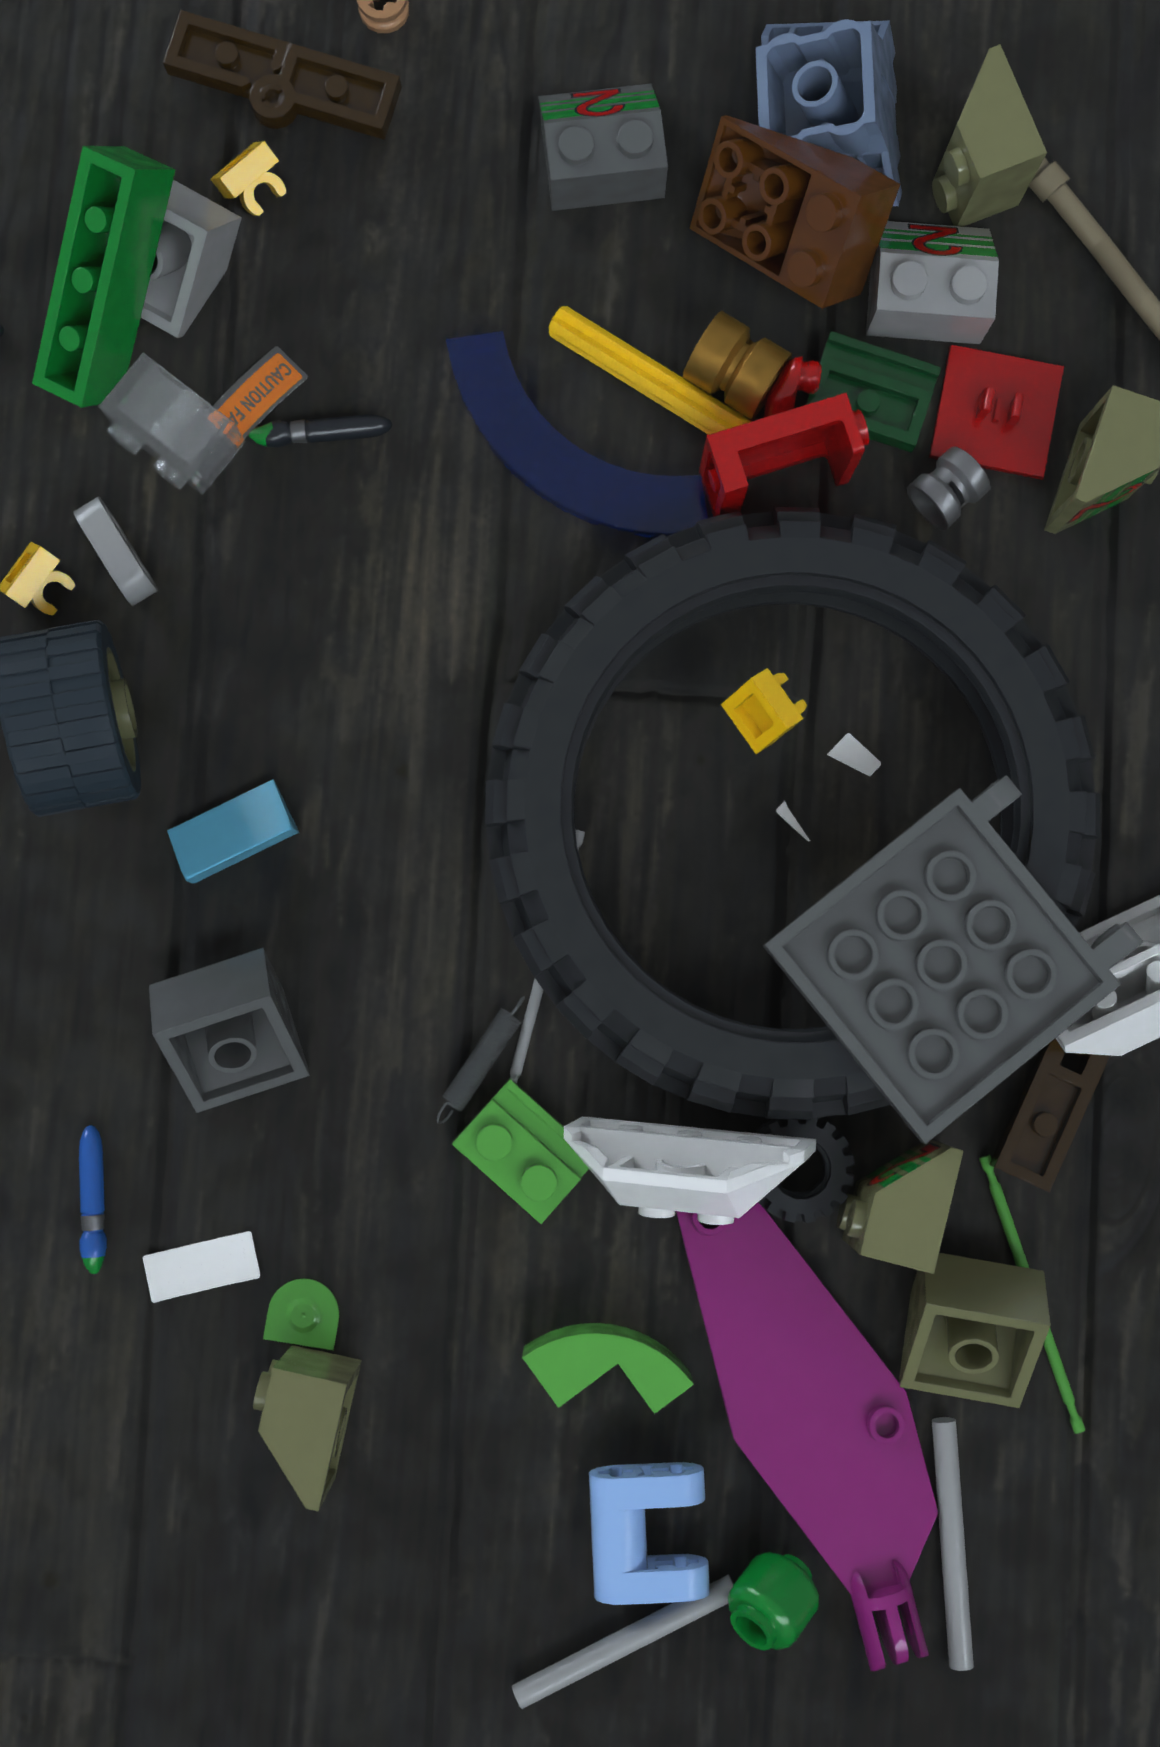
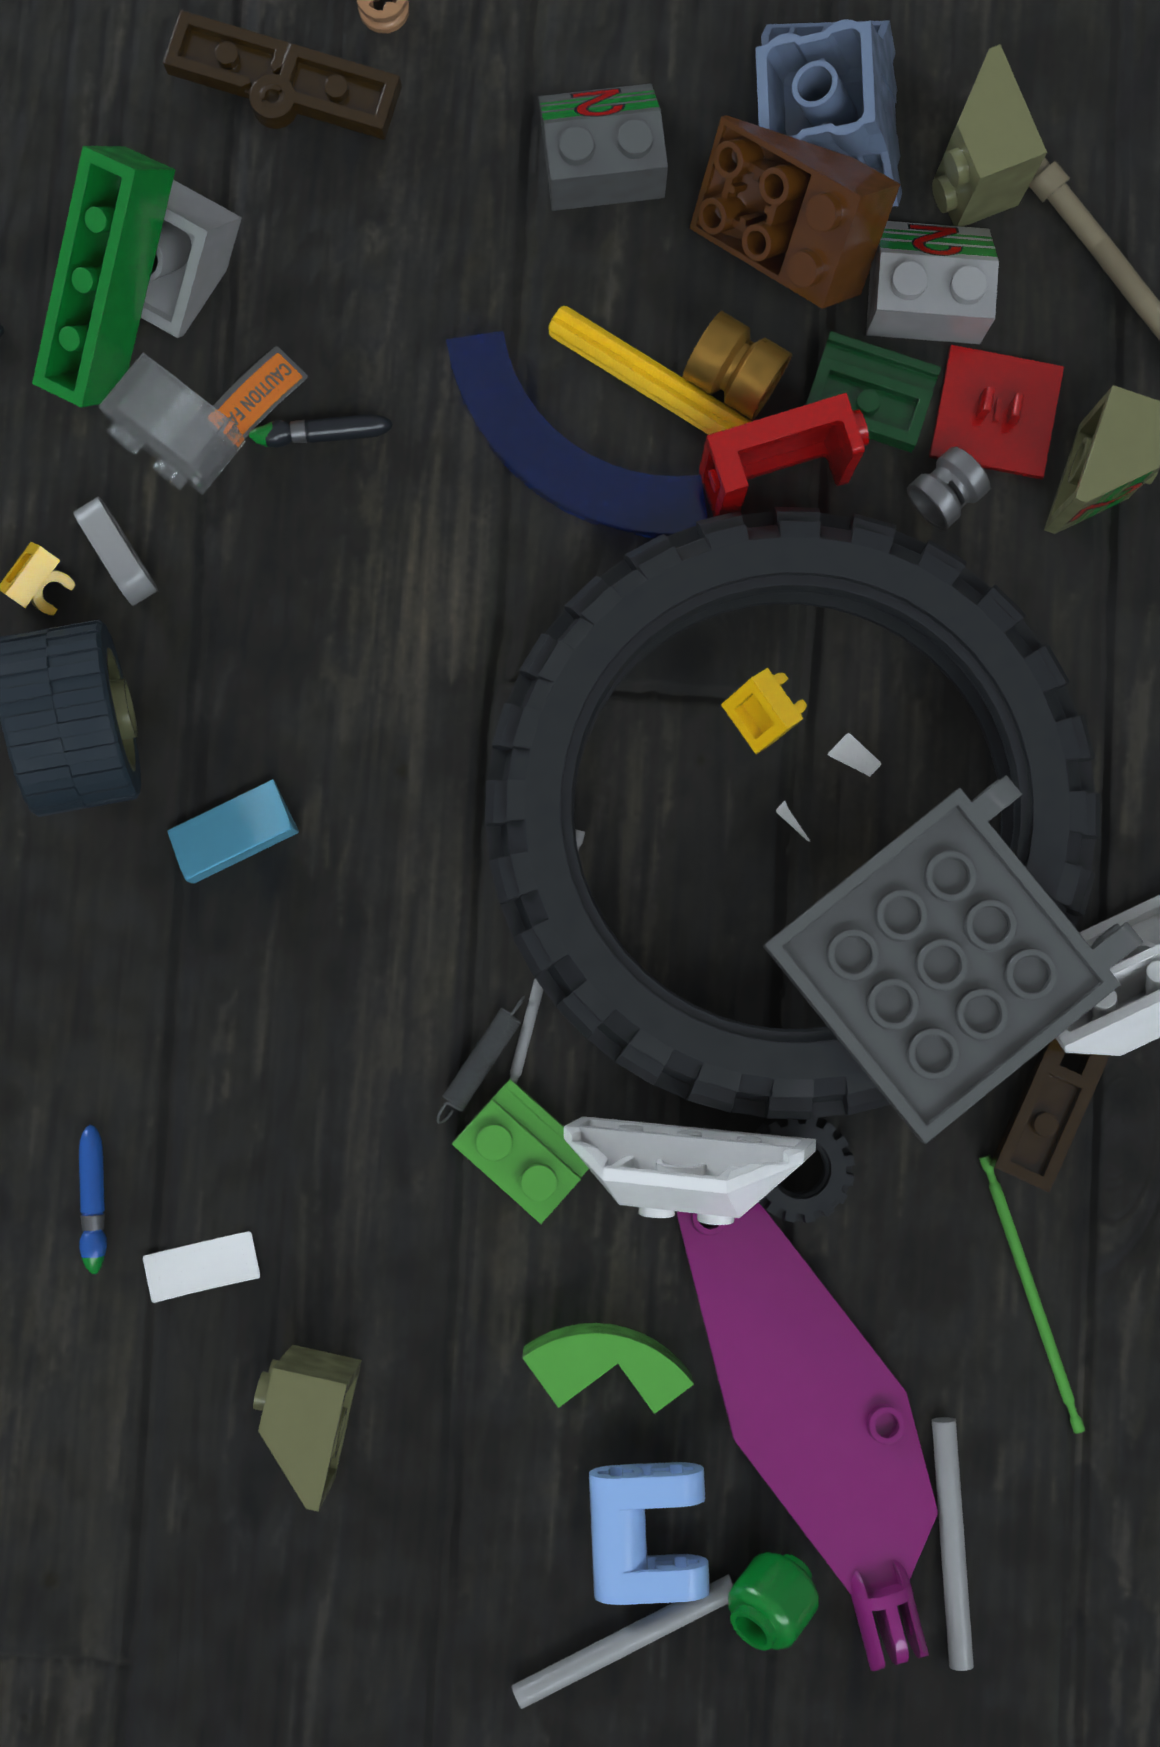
(227, 1030): dark grey slope -> none
(246, 173): yellow tile -> none
(303, 1315): bright green piece -> none
(794, 377): red arm -> none
(903, 1207): olive slope -> none
(975, 1330): olive slope -> none

